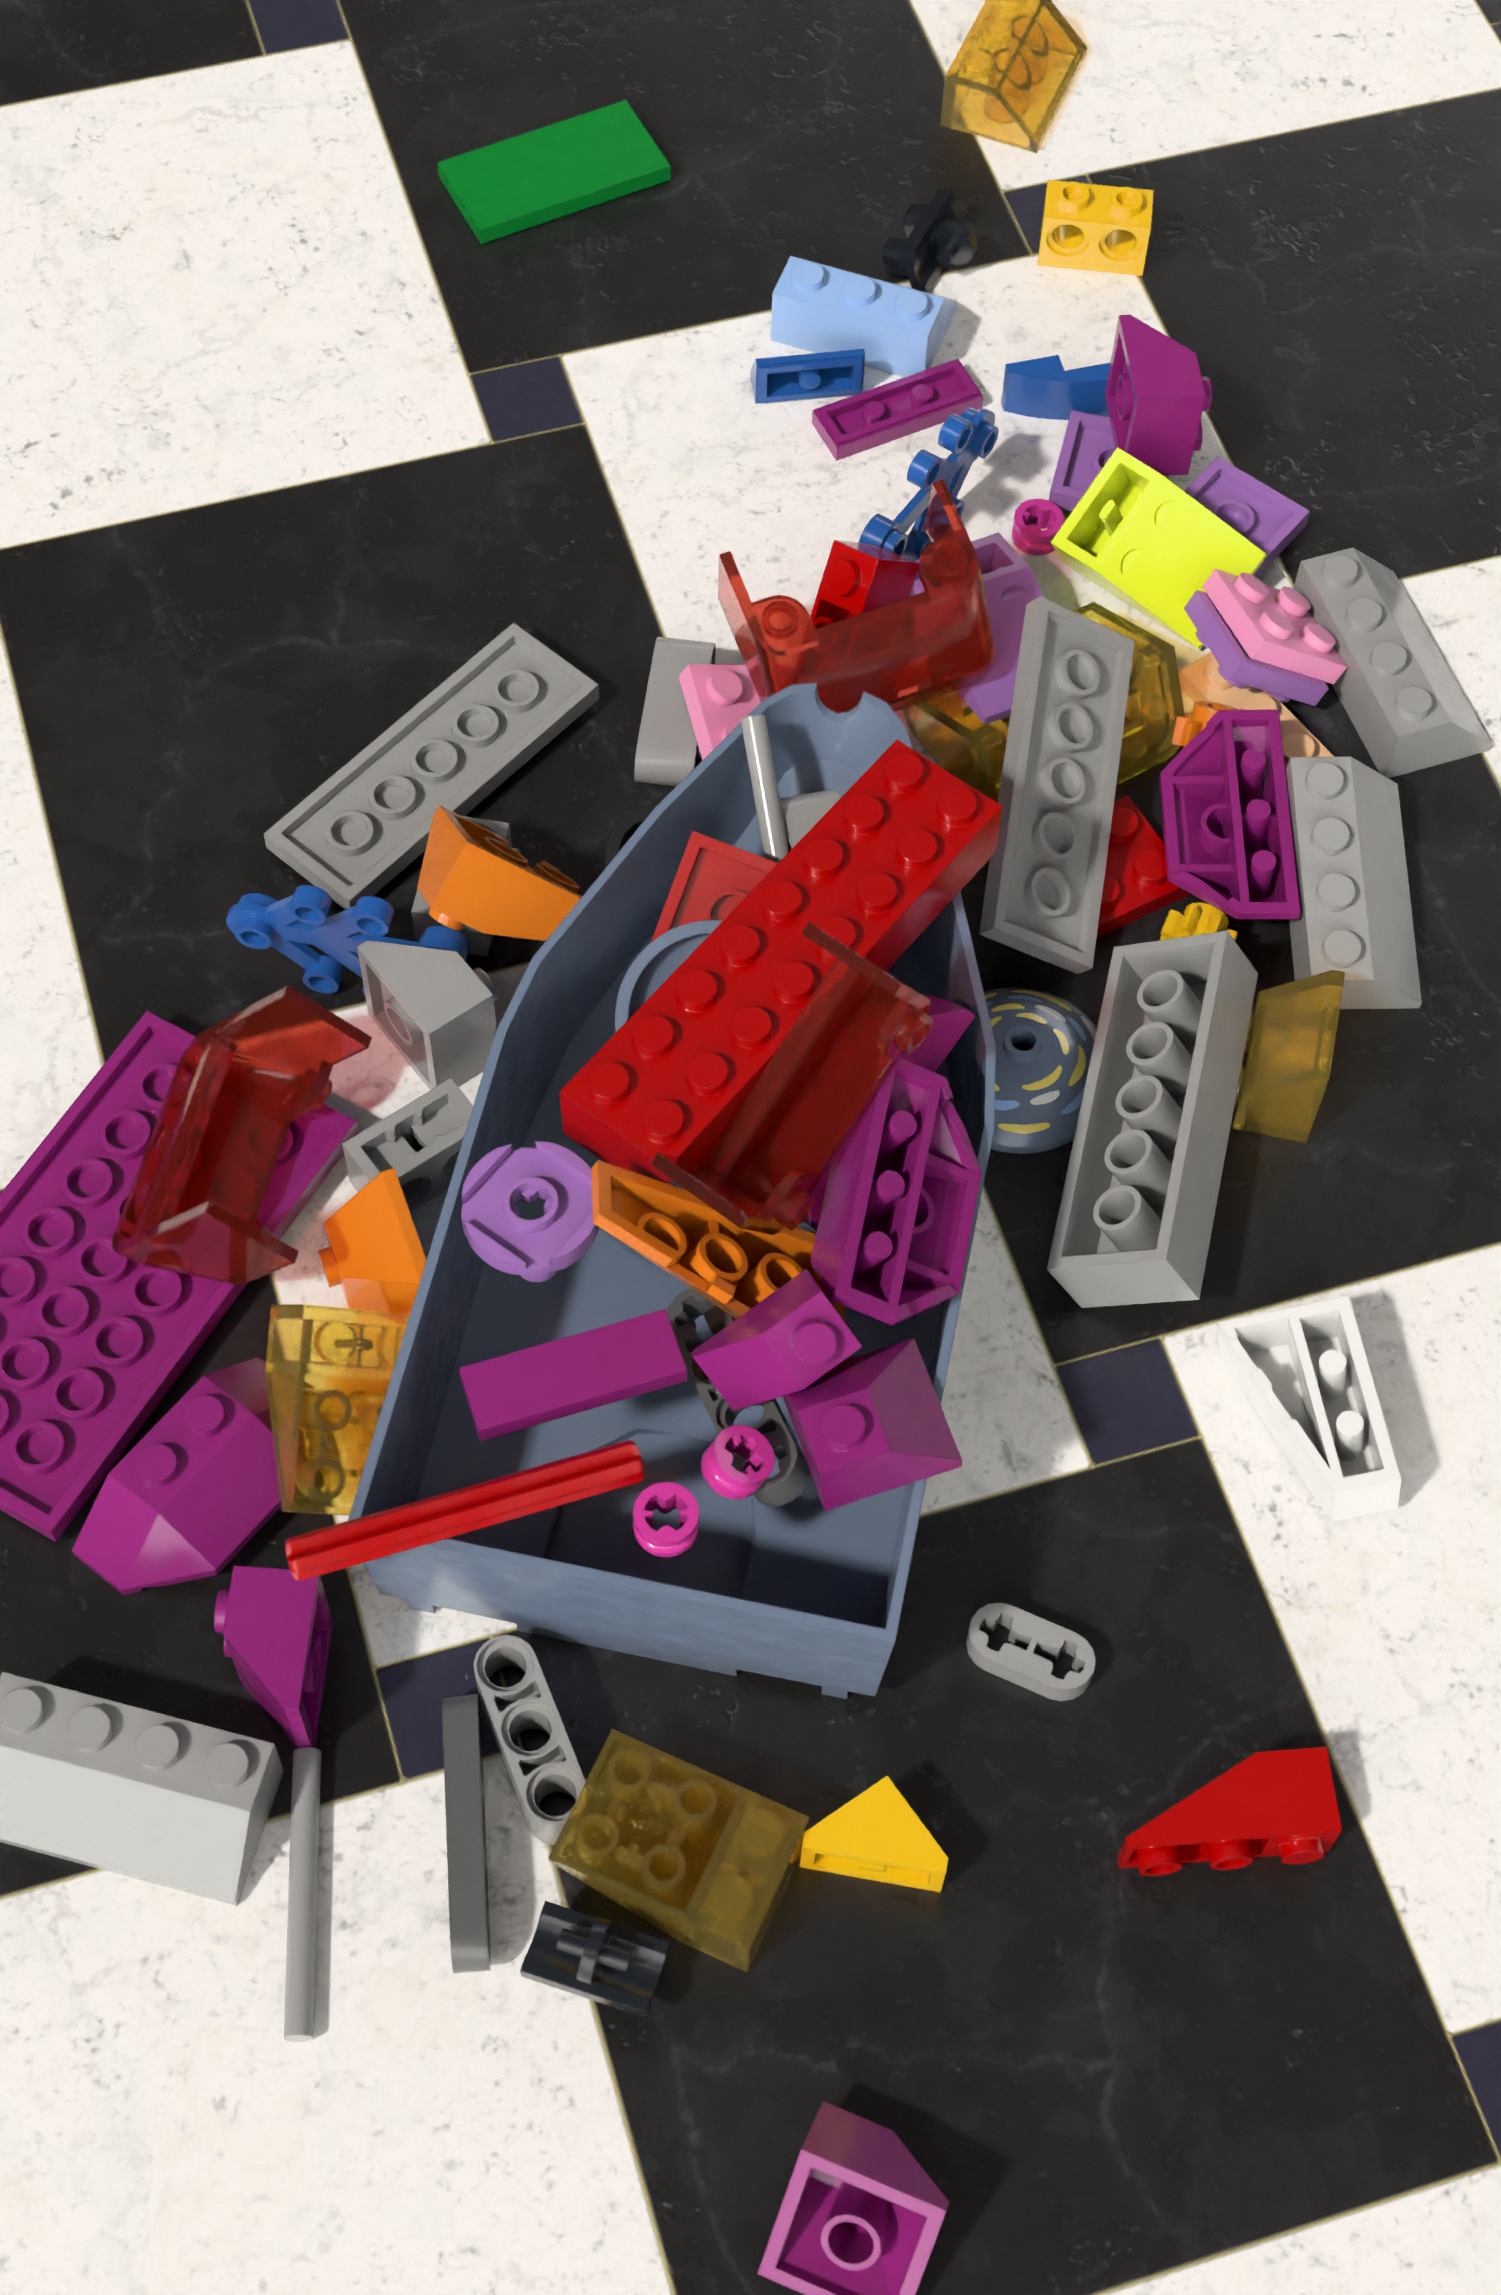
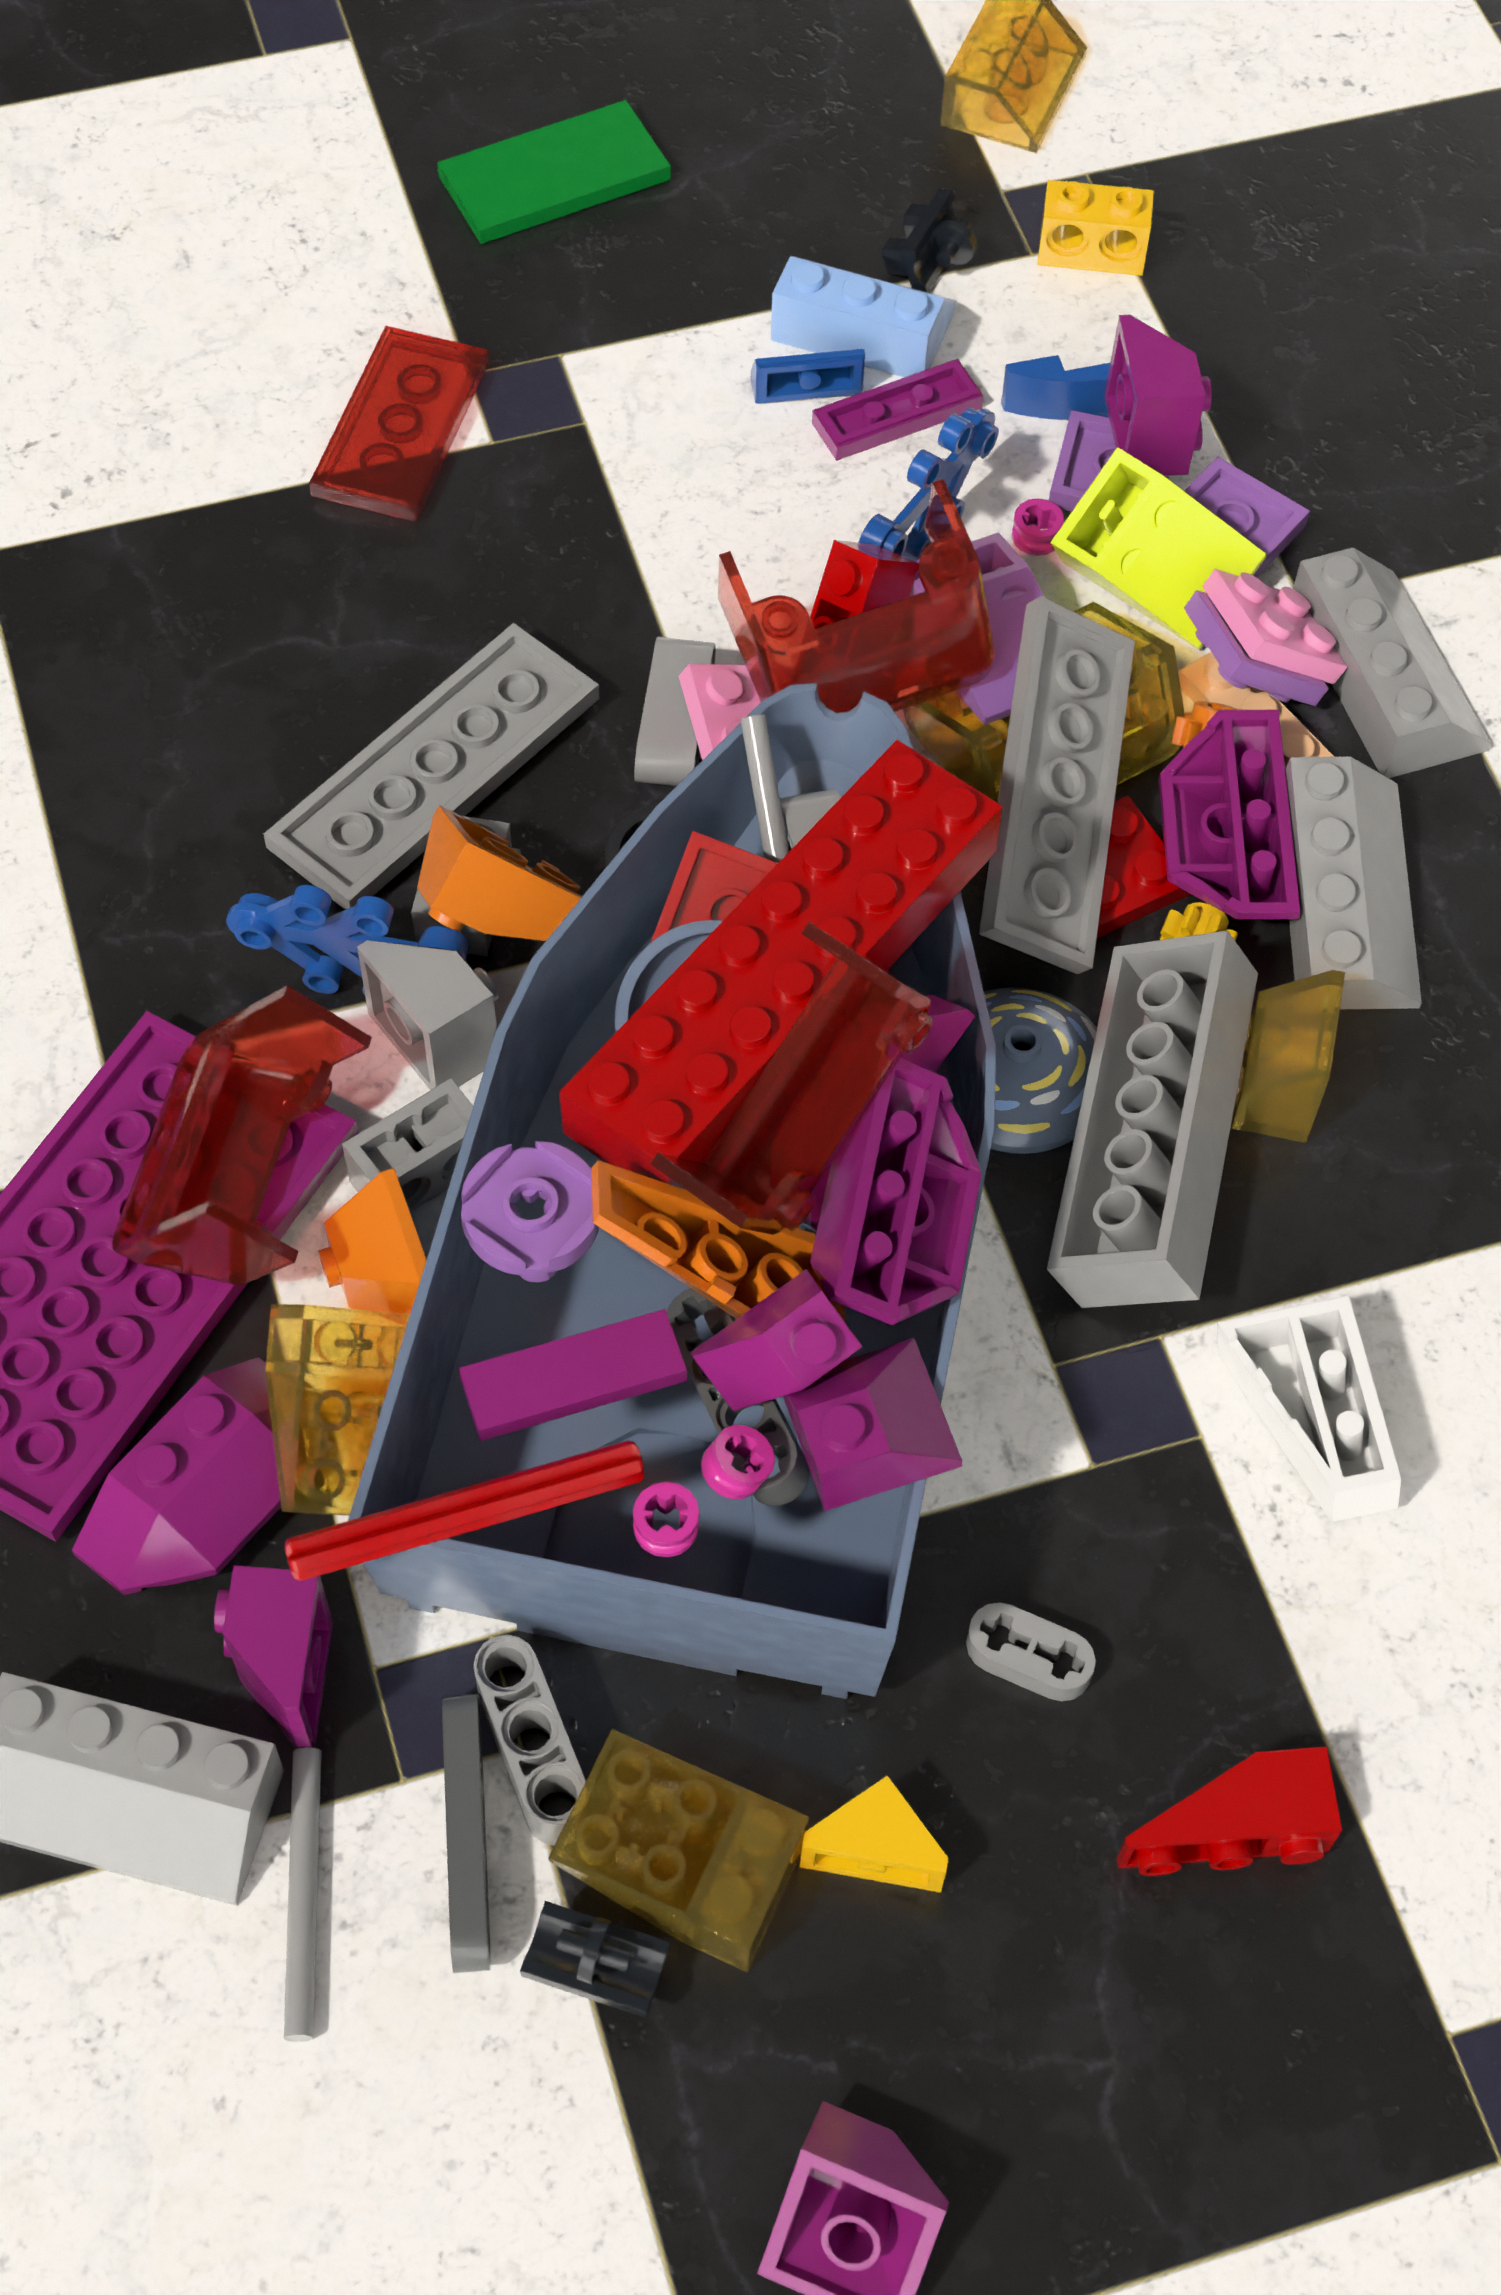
(399, 423): none -> clear red tile

